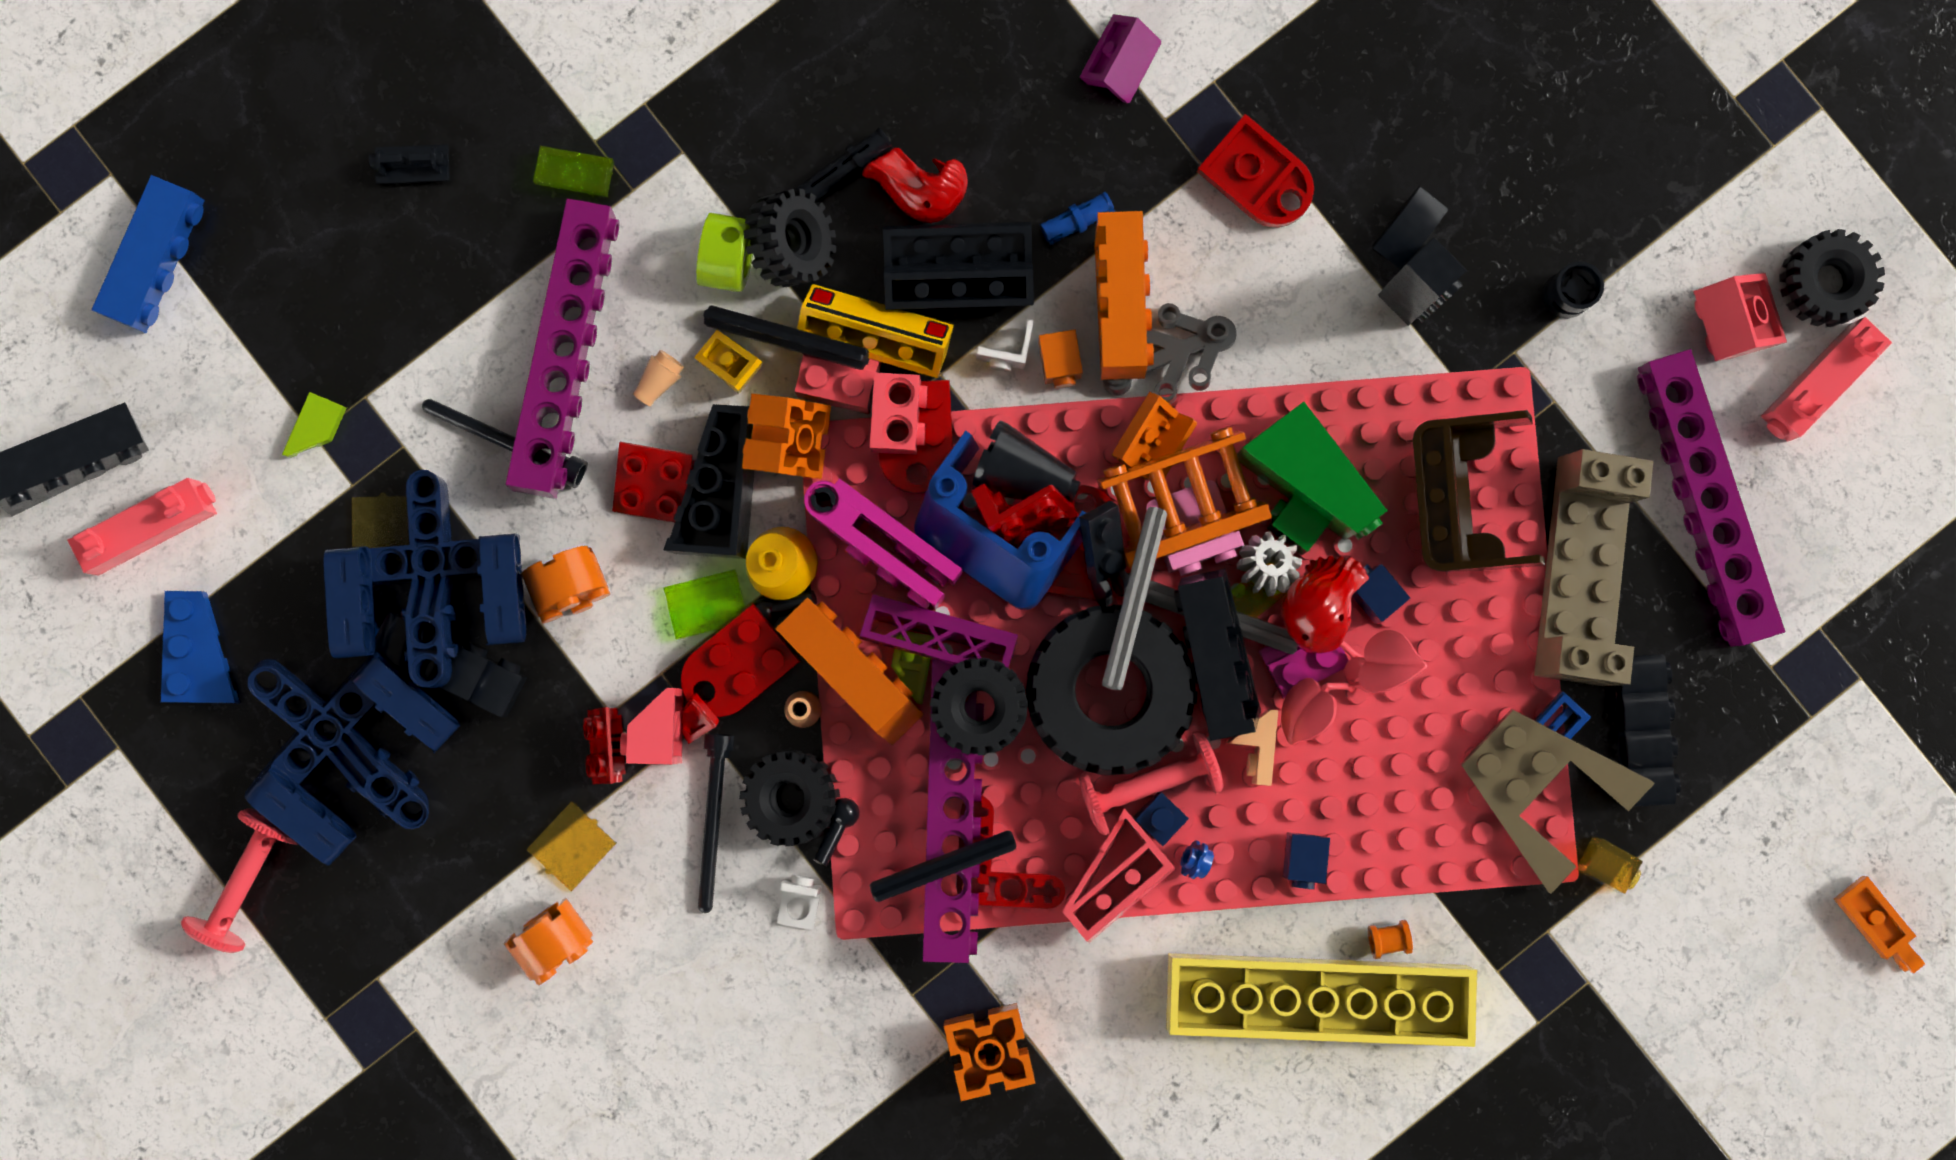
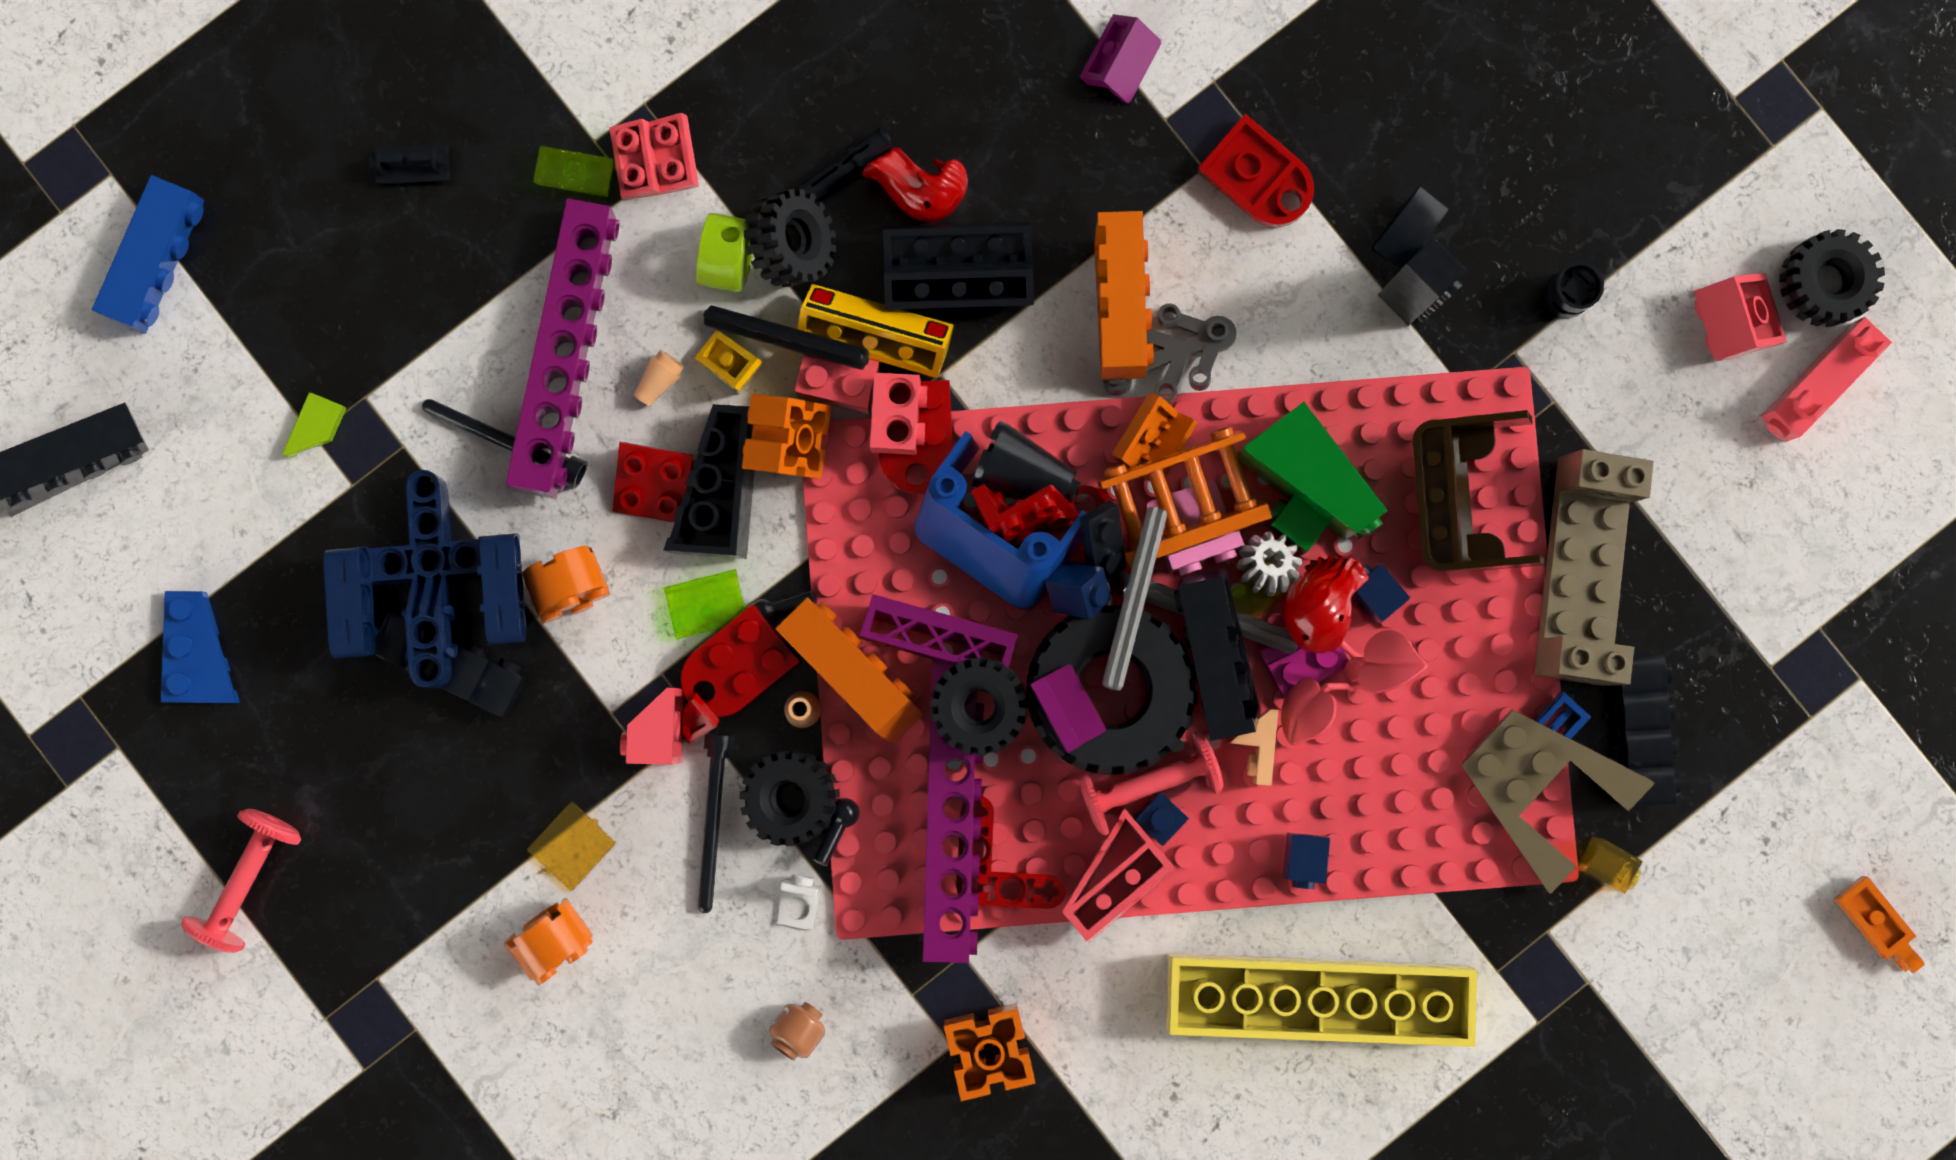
(143, 526): coral brick -> none
(277, 787): dark blue piece -> none
(380, 522): clear yellow piece -> none
(598, 730): red hinge -> none
(654, 156): none -> coral slope
(781, 563): yellow cone -> none
(797, 1030): none -> nougat head
(845, 517): dark pink hinge -> none
(911, 667): lime tile -> none
(942, 866): black axle -> none
(1003, 360): white bracket -> none
(1060, 358): orange brick -> none
(1068, 708): none -> magenta panel
(1076, 218): blue pin -> none
(1078, 590): none -> dark blue brick
(1196, 860): blue plate -> none
(1390, 939): orange bush -> none
(1727, 511): magenta brick -> none

